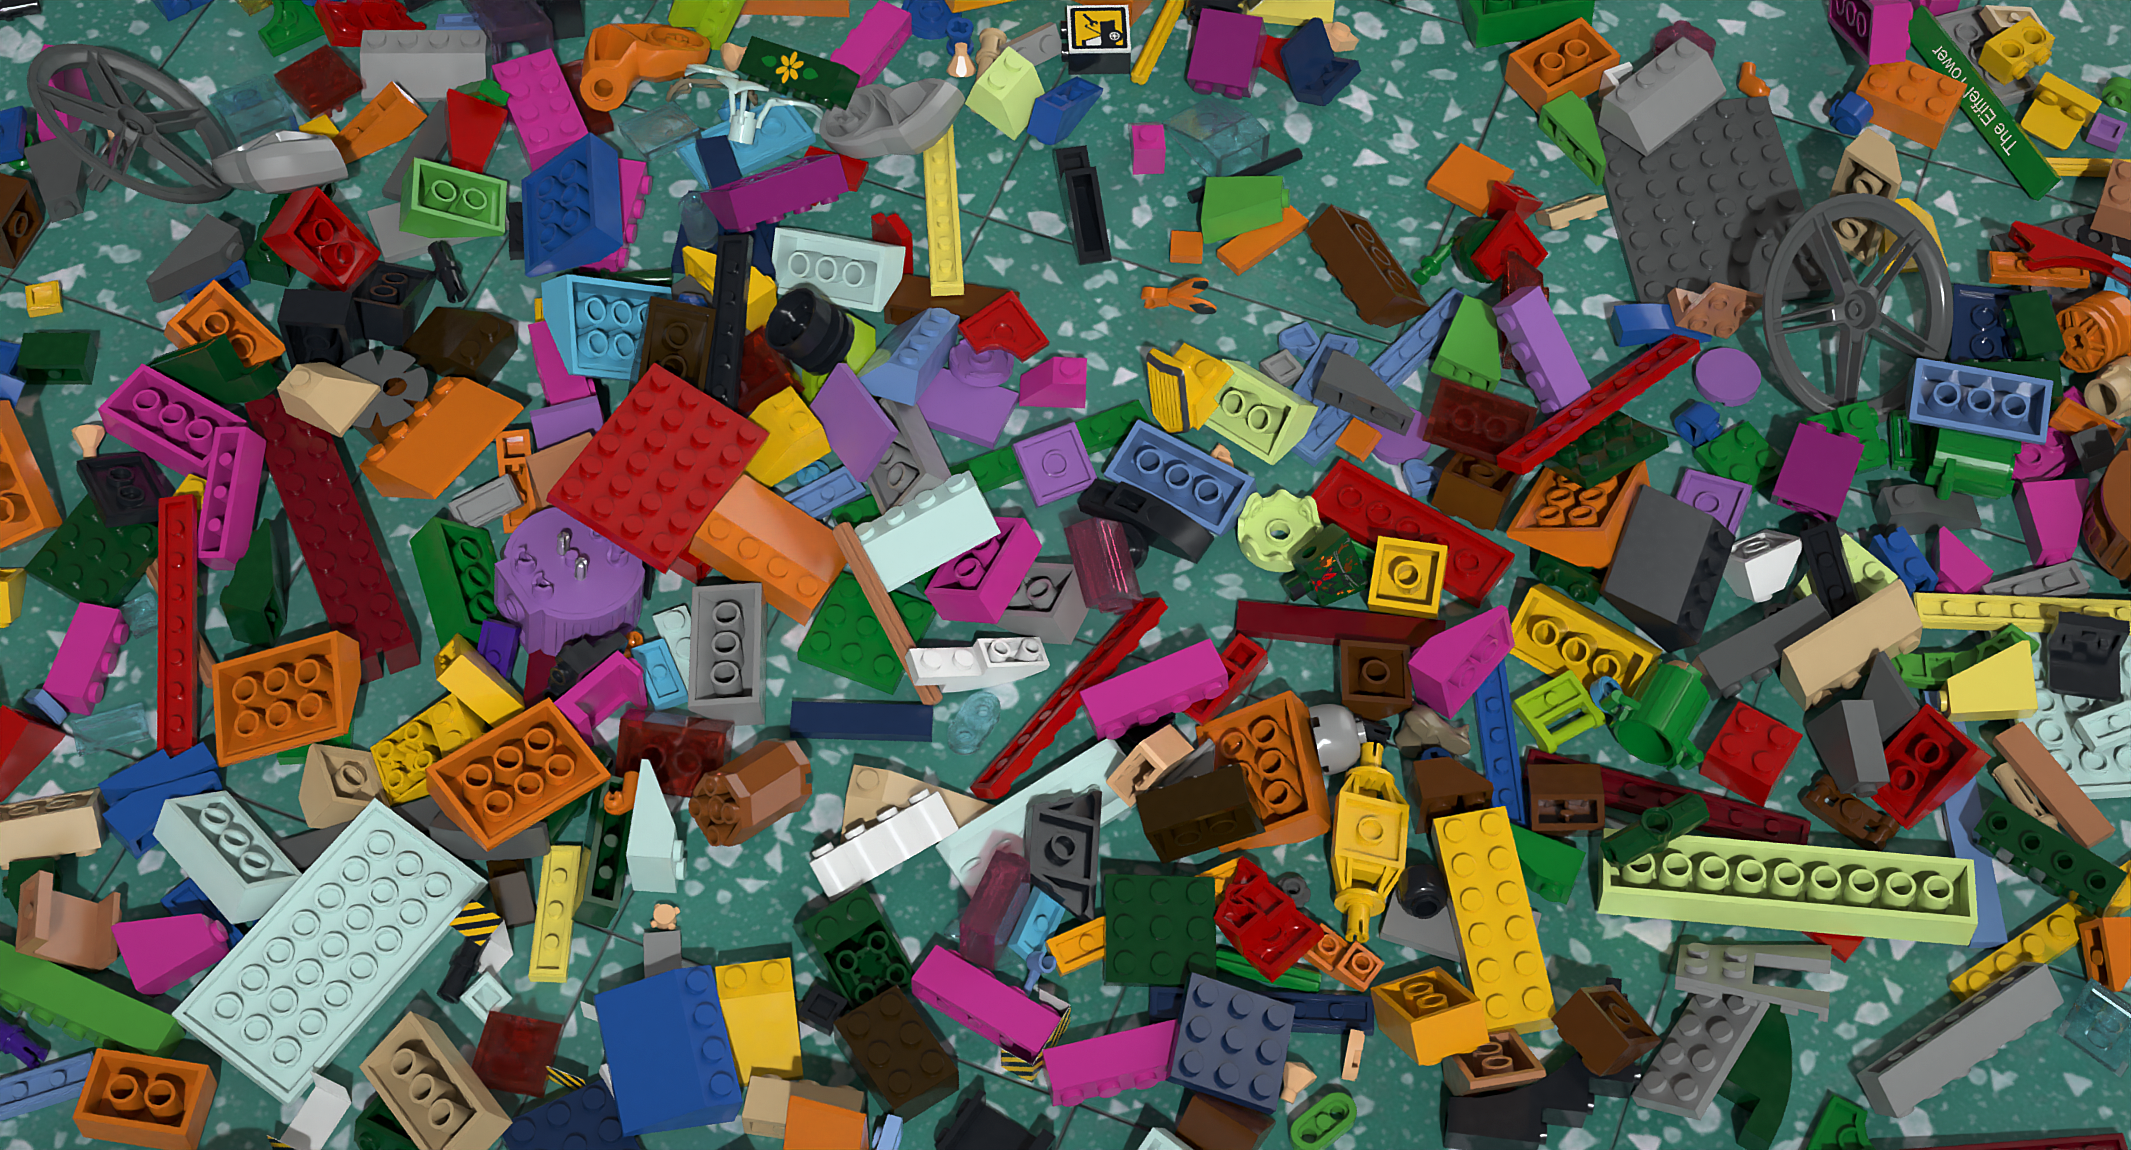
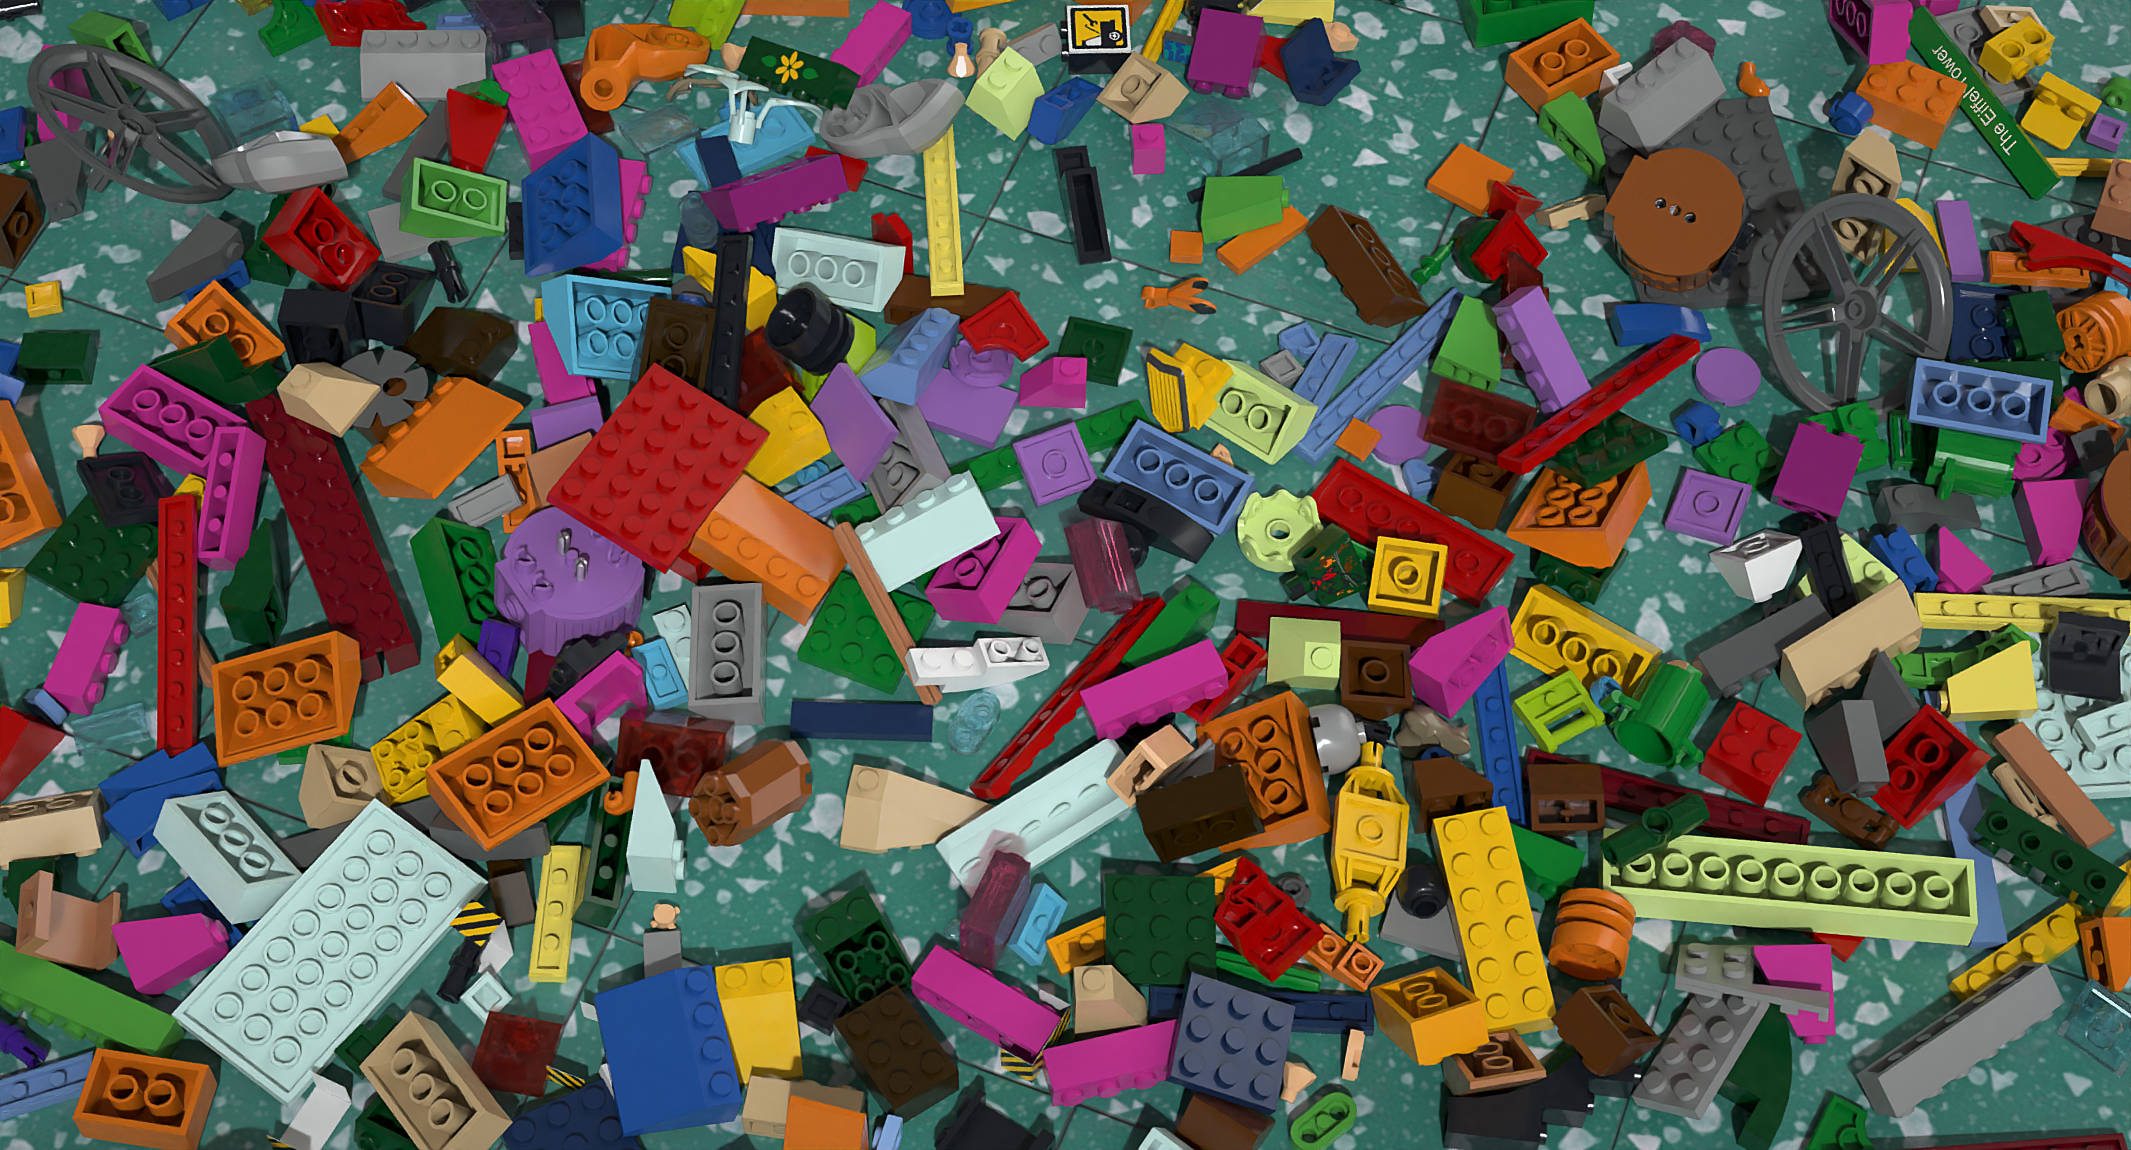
(110, 33): none -> bright green slope
(319, 82): clear red plate -> none
(363, 1043): none -> dark green plate
(883, 845): white brick -> none
(1036, 967): medium blue hand -> none
(1065, 850): black wing -> none
(1101, 344): none -> dark green tile
(1104, 1003): none -> tan slope
(1142, 91): none -> tan slope
(1176, 627): none -> green slope
(1178, 47): none -> tile
(1303, 653): none -> yellowish green slope
(1359, 391): dark grey slope -> none
(1592, 934): none -> orange wheel
(1667, 568): black slope -> none
(1678, 220): none -> dark orange piece
(1715, 311): nougat bracket -> none
(1800, 968): none -> dark pink slope
(1959, 241): none -> medium lavender tile

